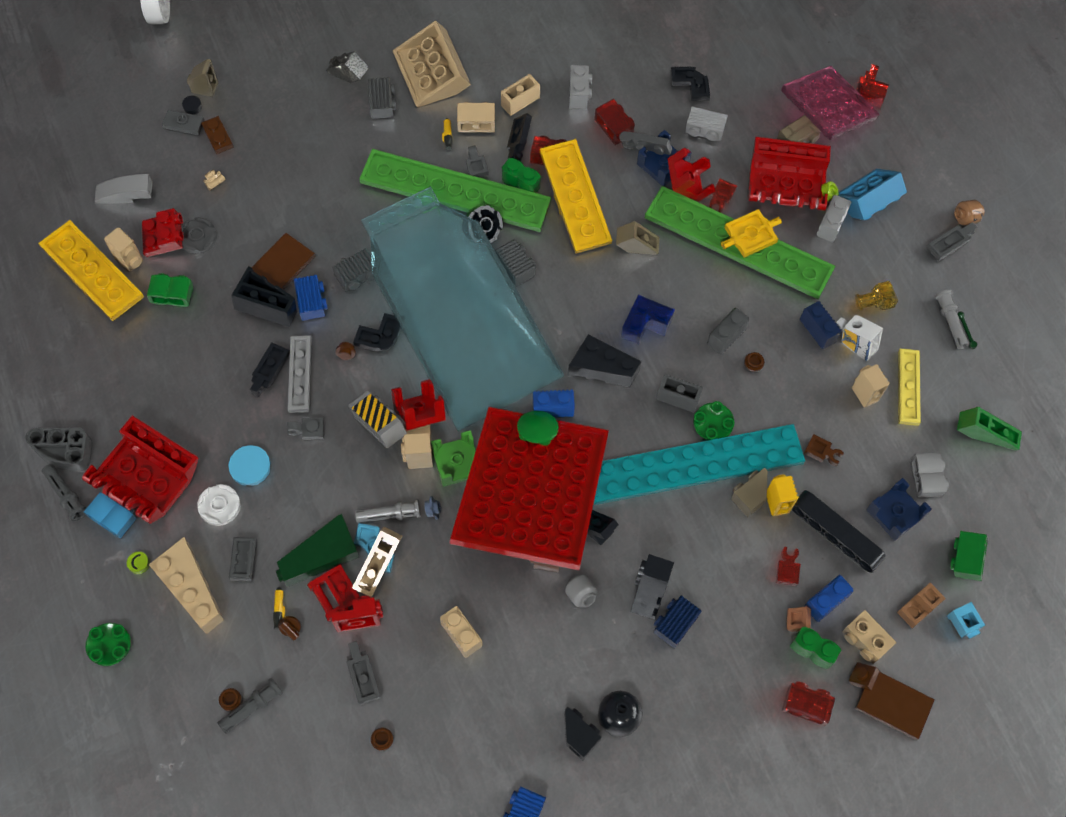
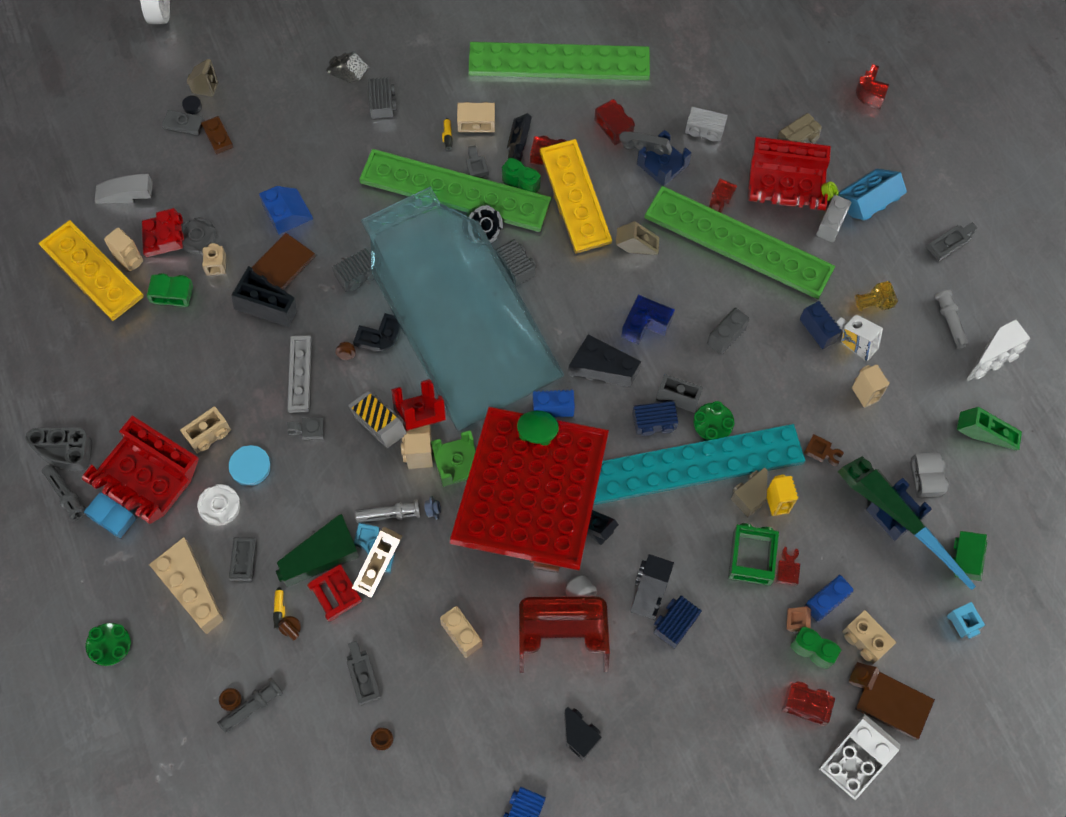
(138, 562): lime tile -> none
(205, 430): none -> tan brick
(213, 179): tan plate -> none
(214, 260): none -> tan brick
(268, 368): black hinge -> none
(285, 208): none -> blue slope
(309, 297): blue brick -> none
(365, 614): red plate -> none
(431, 66): tan slope -> none
(520, 94): tan brick -> none
(559, 61): none -> bright green plate
(563, 619): none -> clear red windscreen
(579, 87): light grey brick -> none
(620, 713): black cylinder -> none
(655, 418): none -> dark blue brick
(686, 176): red panel -> none
(690, 77): black plate -> none
(751, 233): yellow plate -> none
(753, 575): none -> green window
(754, 361): reddish brown plate -> none
(830, 102): clear pink plate -> none
(838, 531): black beam -> none
(860, 757): none -> white slope
(876, 488): none -> dark green plate
(909, 387): light yellow tile -> none
(921, 605): medium nougat slope -> none
(969, 212): medium nougat head -> none
(973, 344): dark green hinge -> none
(1003, 347): none -> white slope

